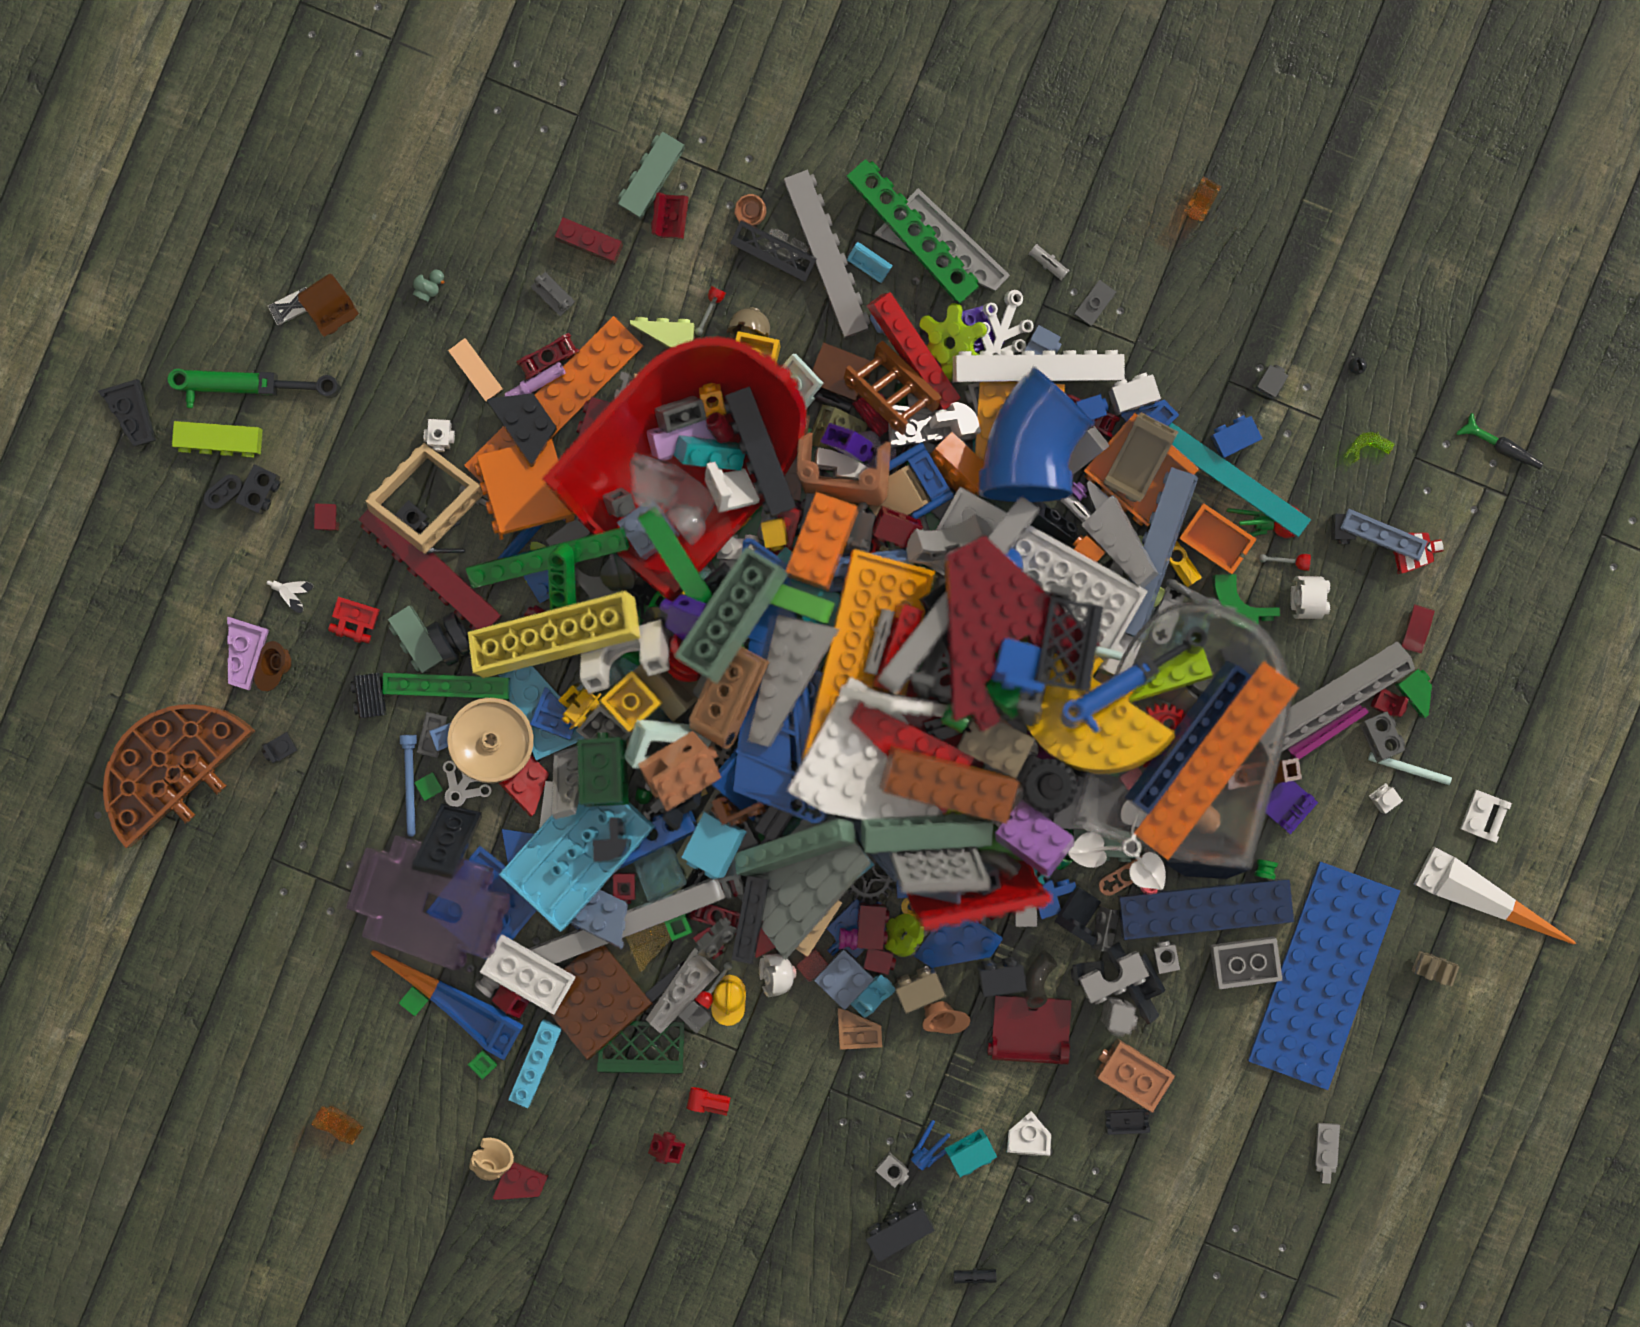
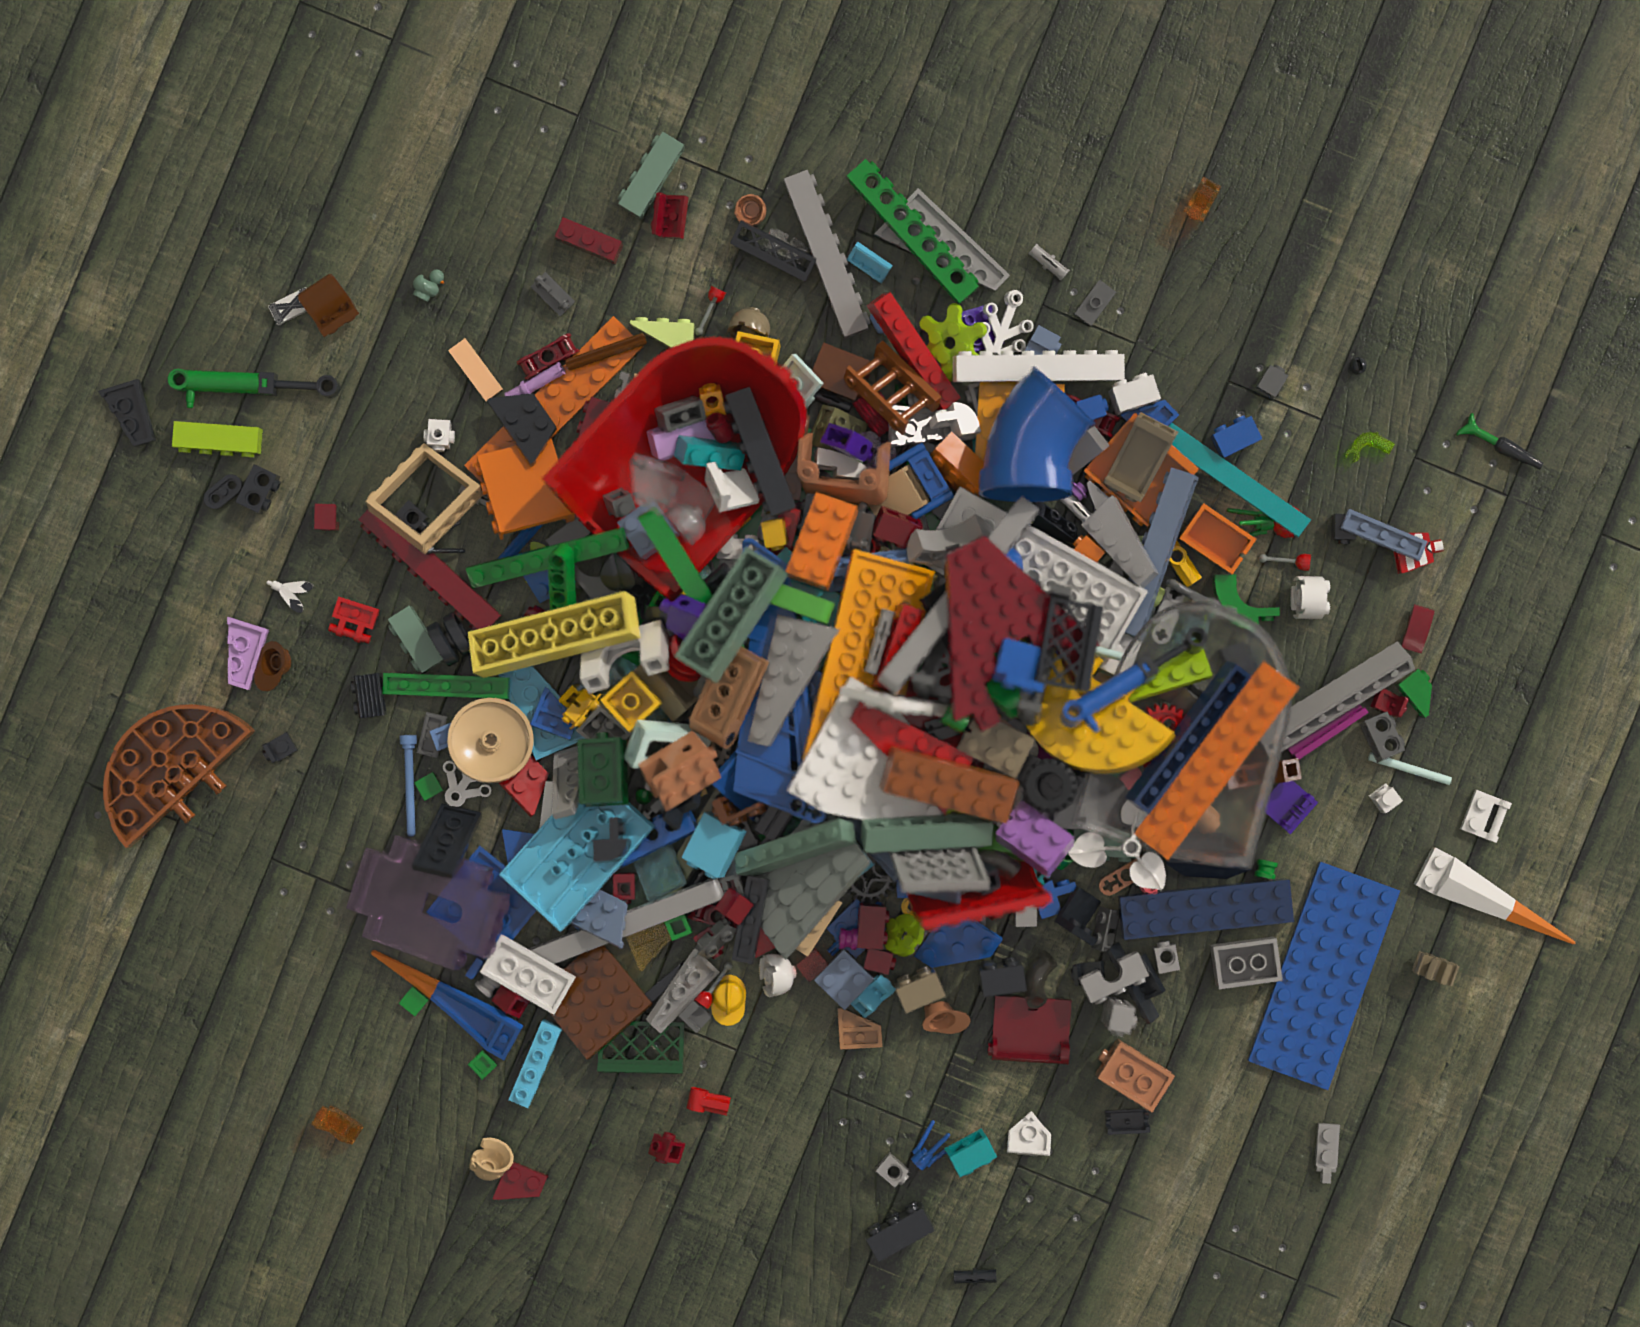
(475, 968): none -> blue tile
(605, 351): none -> reddish brown axle
(733, 906): none -> dark red panel

